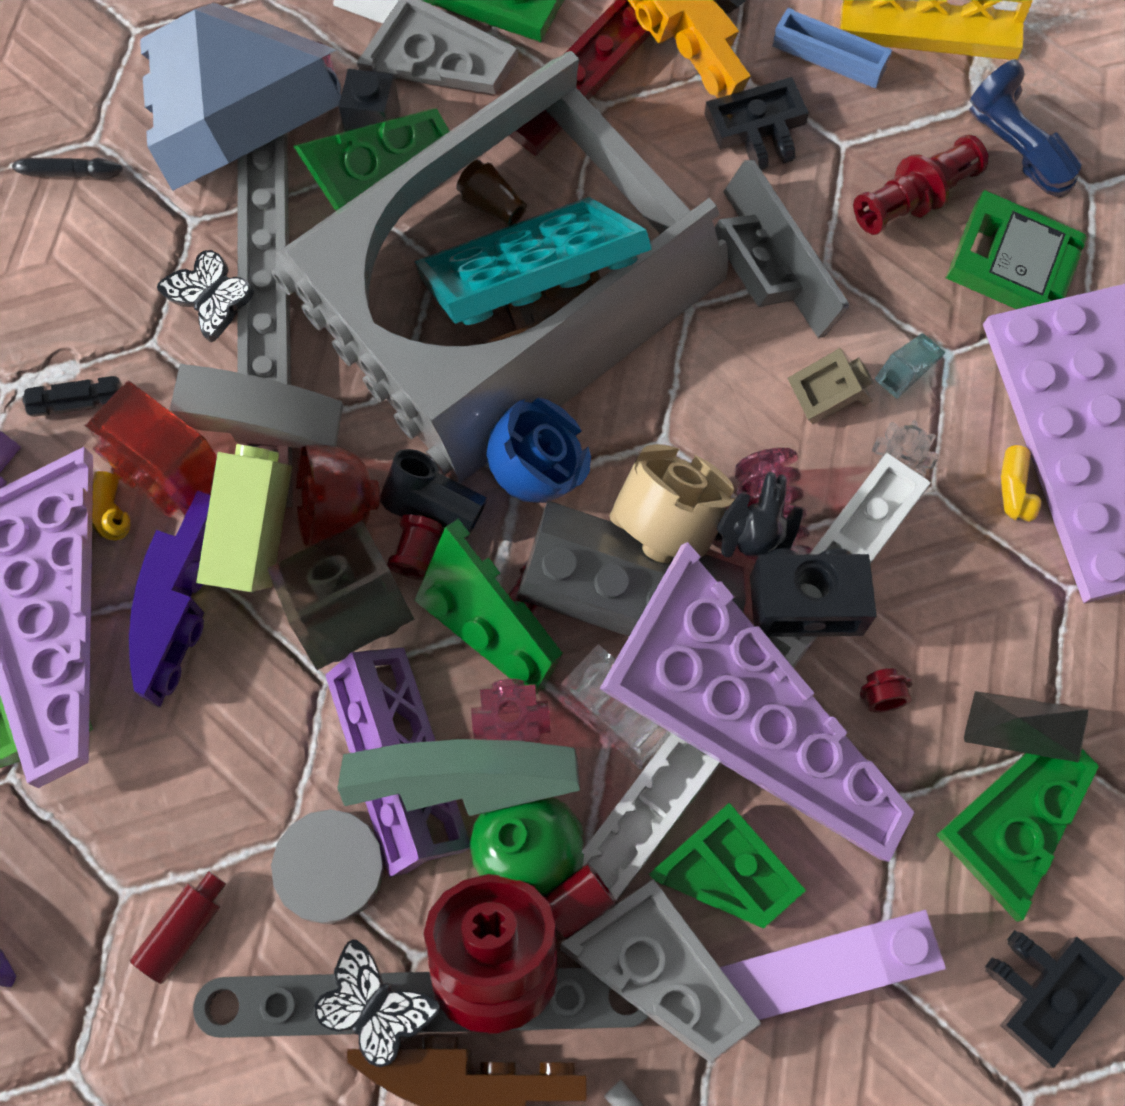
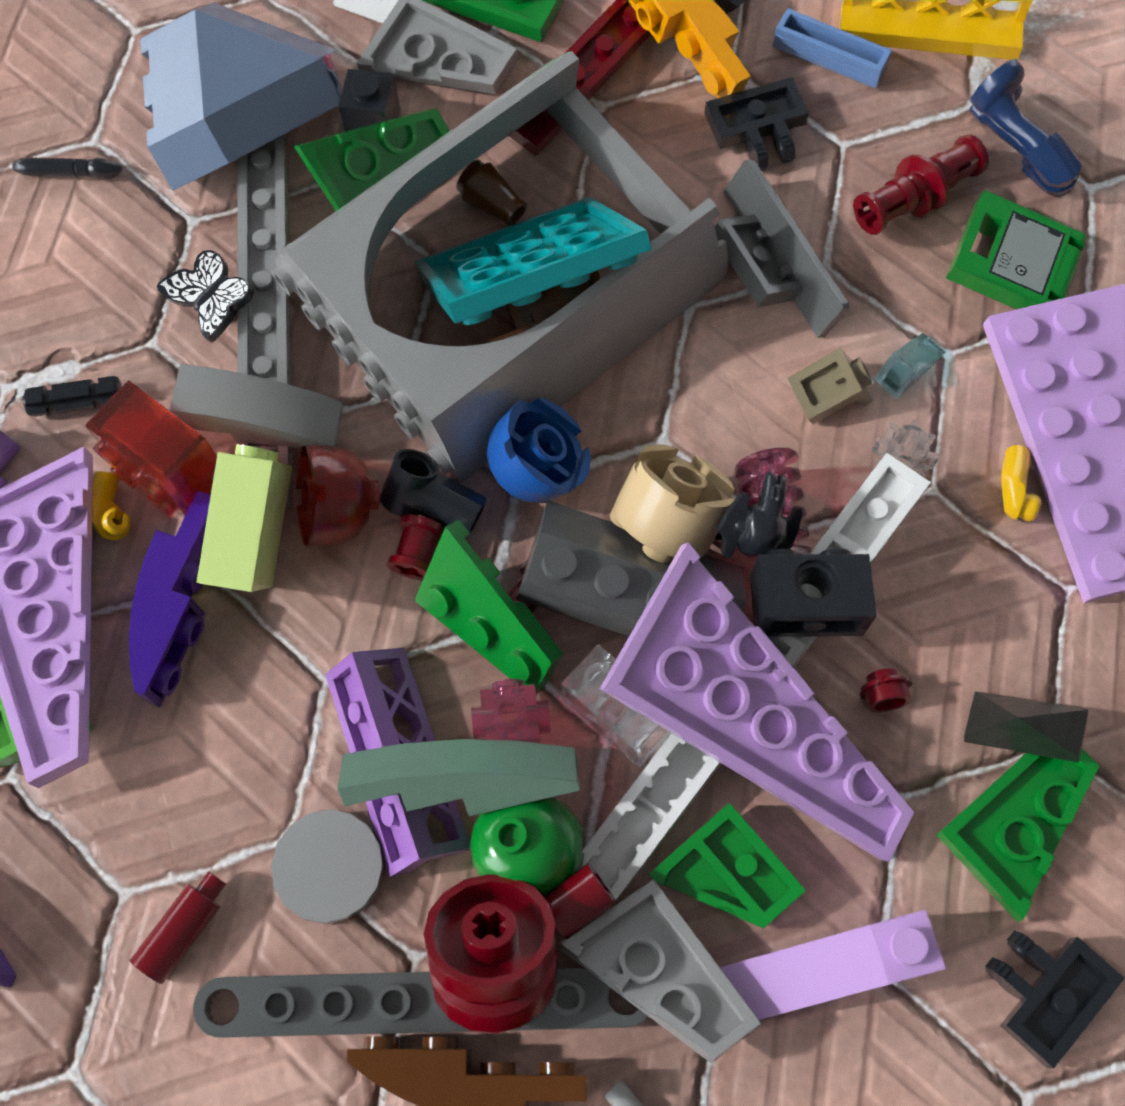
(339, 595): clear smoke brick -> none
(372, 1007): animal -> none

